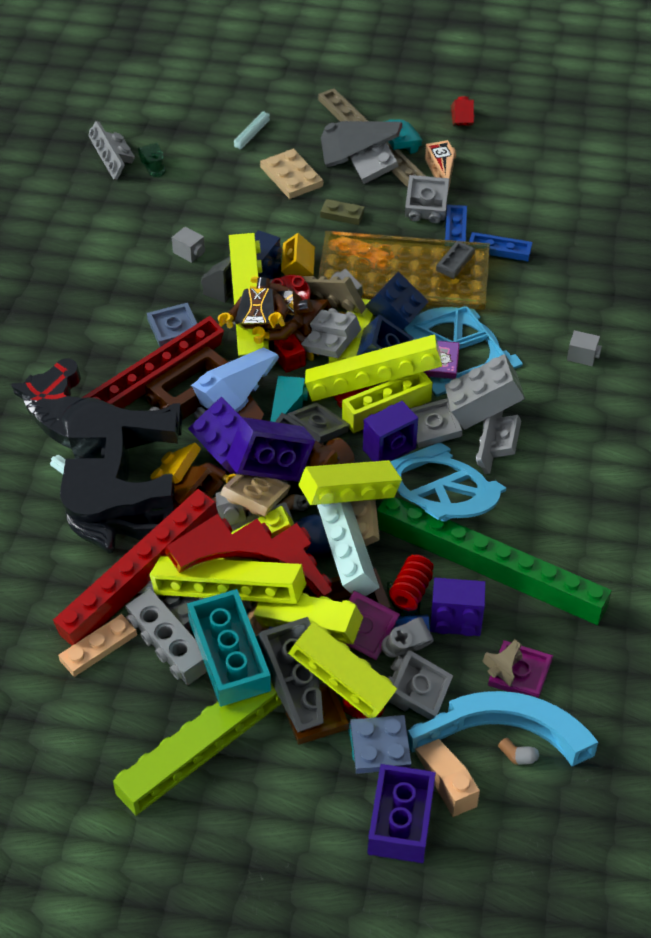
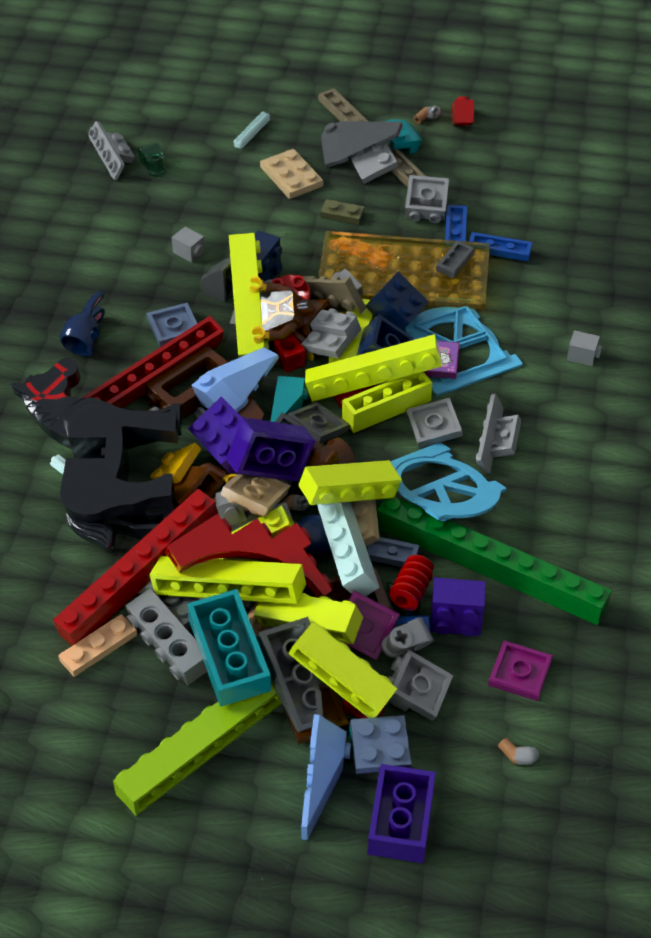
(83, 328): none -> dark blue piece
(257, 308): torso -> none
(298, 256): yellow brick -> none
(327, 762): none -> light blue wedge
(390, 433): dark purple brick -> none
(391, 551): none -> sand blue plate
(427, 113): none -> arm
(440, 159): light nougat slope -> none
(451, 777): light nougat slope -> none
(484, 391): light grey brick -> none
(502, 663): dark tan piece -> none
(514, 710): medium azure arch -> none

